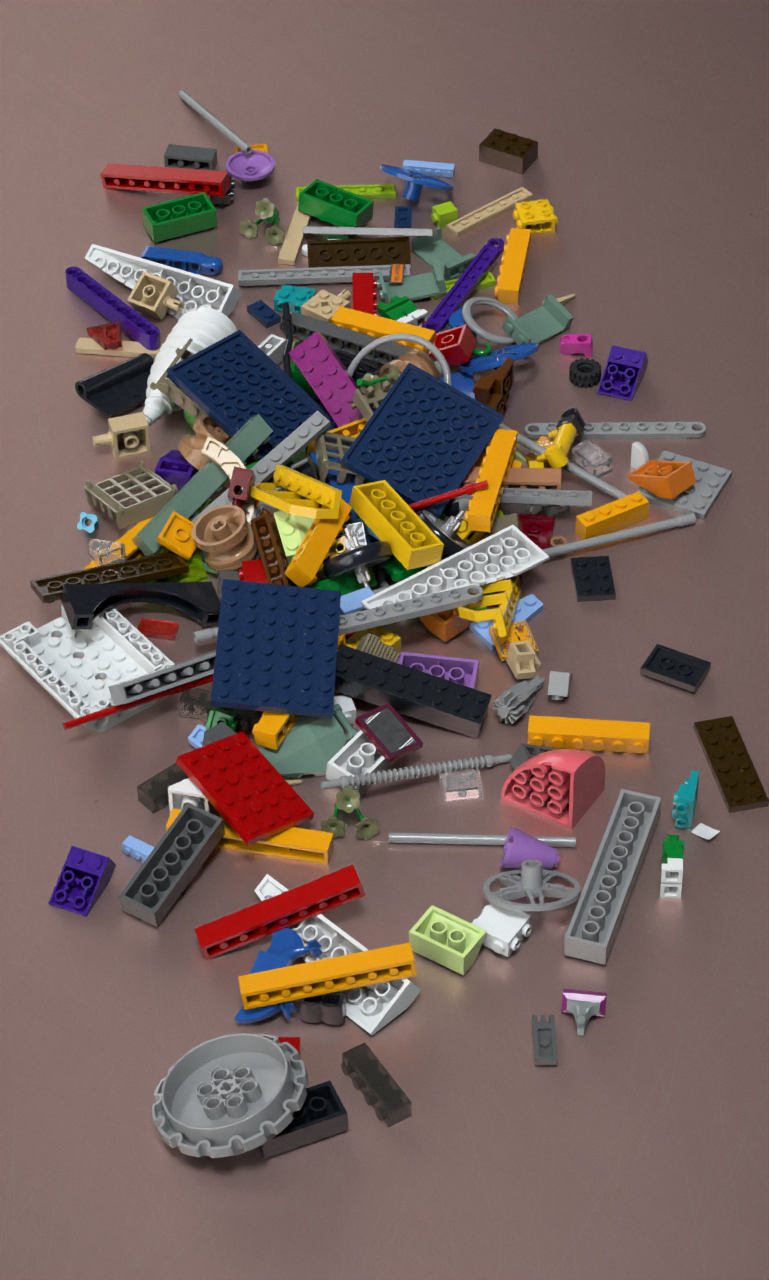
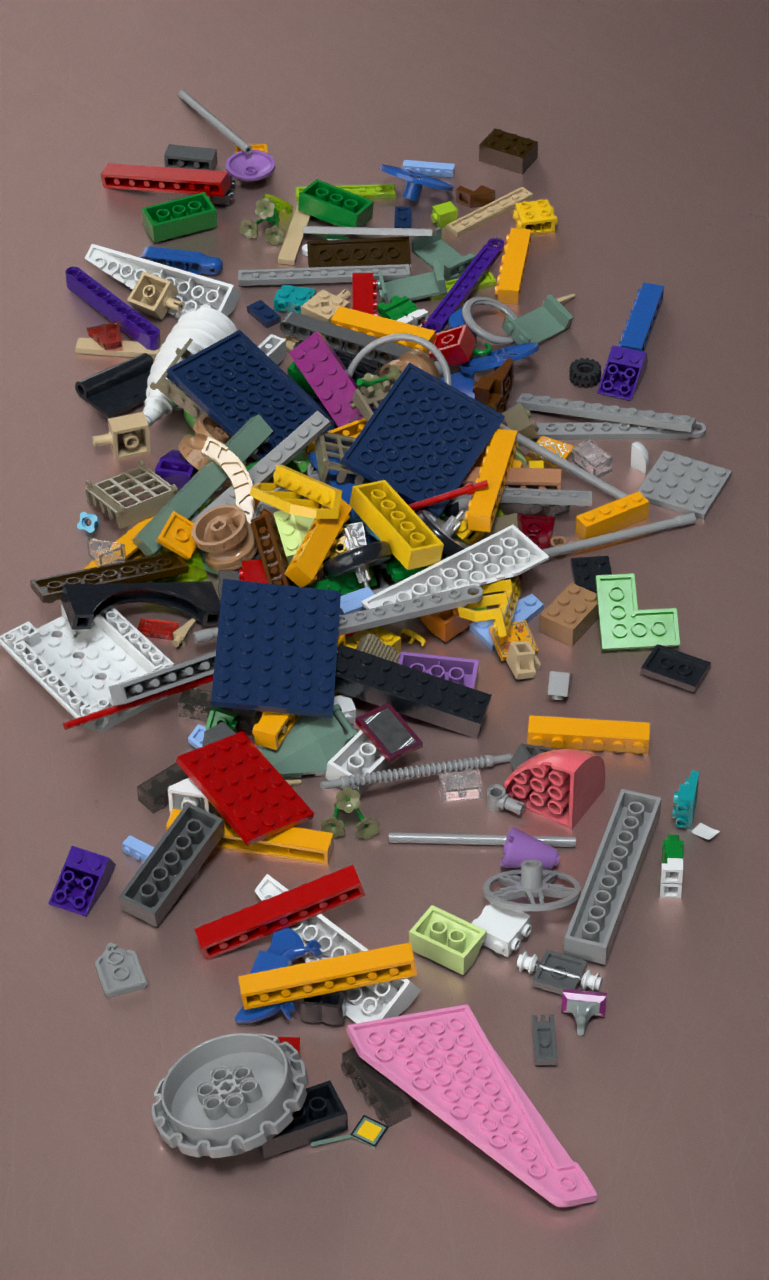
(119, 971): none -> light grey tile
(182, 634): none -> tan piece
(241, 480): dark red torso -> none
(279, 203): none -> clear neon green tile
(287, 321): black bar -> none
(307, 467): black brick -> none
(366, 1131): none -> piece
(396, 273): sticker -> none
(413, 635): none -> yellow piece
(462, 1080): none -> bright pink wing
(477, 198): none -> reddish brown slope
(498, 800): none -> light grey pin
(517, 700): light grey piece -> none
(519, 420): none -> dark tan brick
(559, 972): none -> dark grey plate
(567, 430): yellow piece -> none
(570, 615): none -> medium nougat brick
(576, 344): dark pink leg -> none
(608, 413): none -> light grey plate
(626, 626): none -> plate
(643, 317): none -> blue brick
(664, 477): orange slope -> none
(731, 764): dark brown plate -> none

